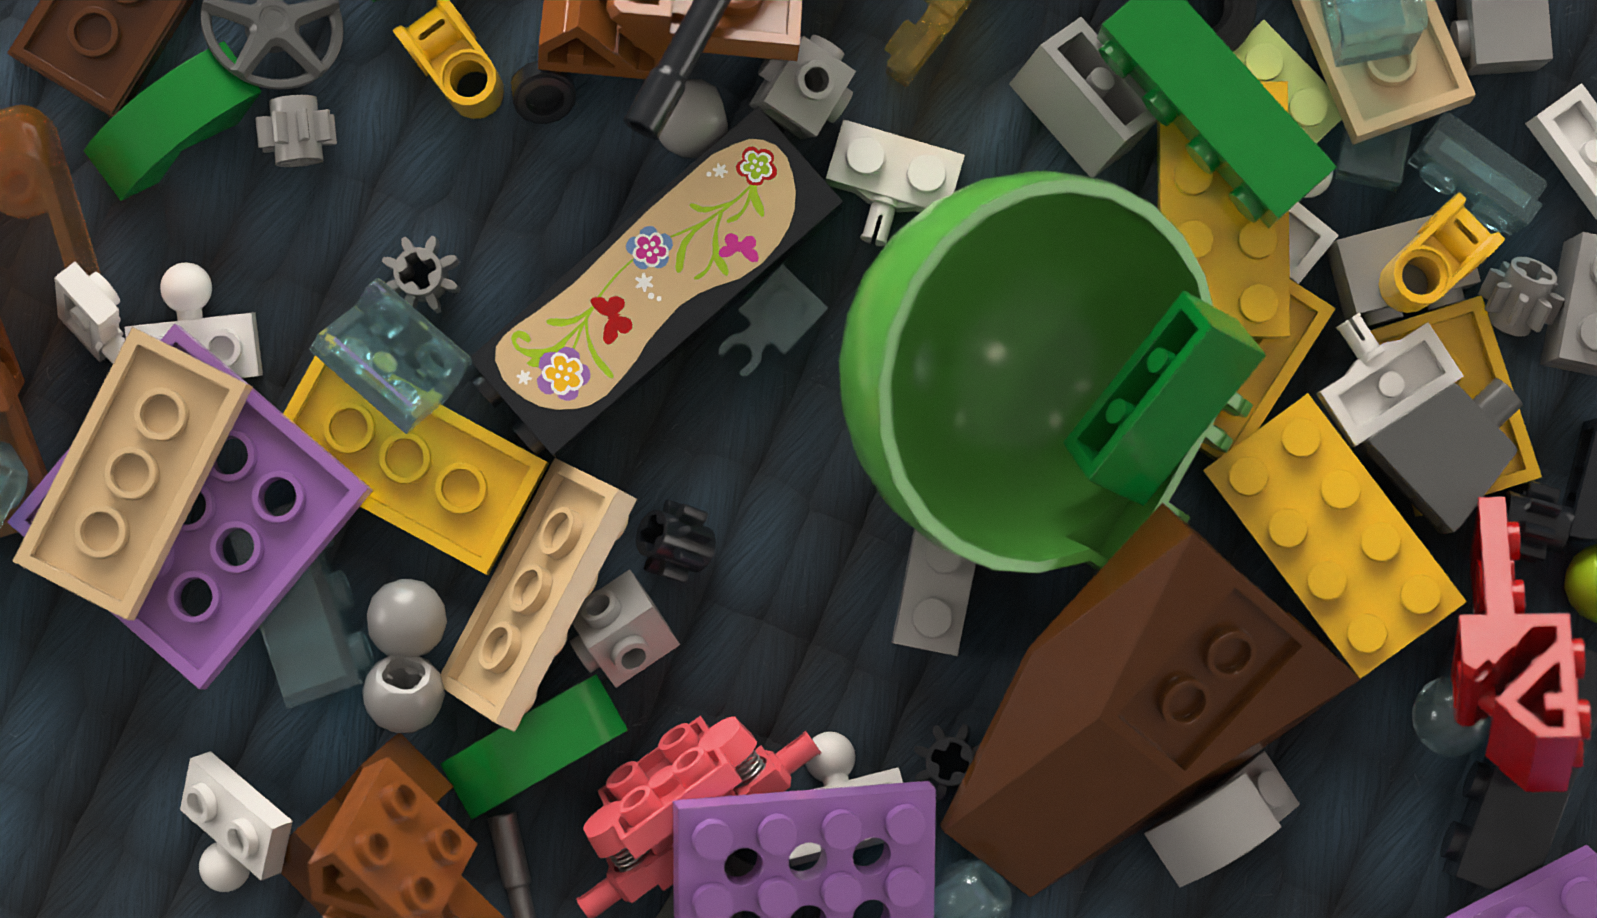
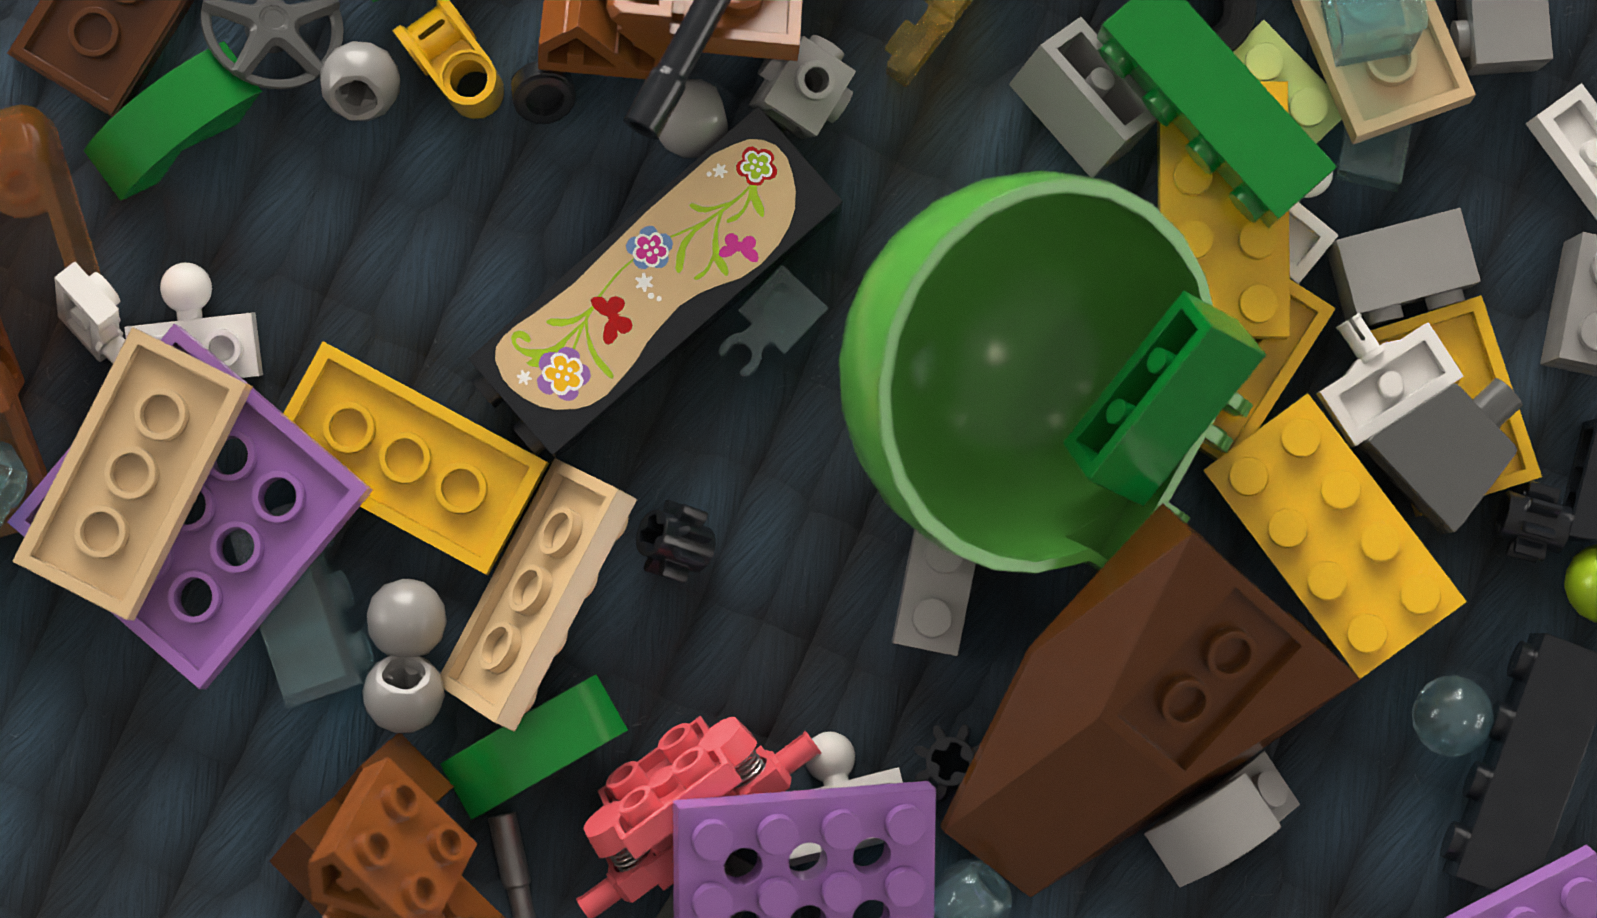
(244, 824): white plate -> none
(296, 130): light grey gear -> none
(360, 81): none -> light grey piece
(392, 356): clear light blue bracket -> none
(438, 279): light grey gear -> none
(621, 630): light grey brick -> none
(890, 174): white plate -> none
(1445, 250): yellow piece -> none
(1491, 180): clear light blue bracket -> none
(1517, 666): red piece -> none
(1521, 296): light grey gear -> none

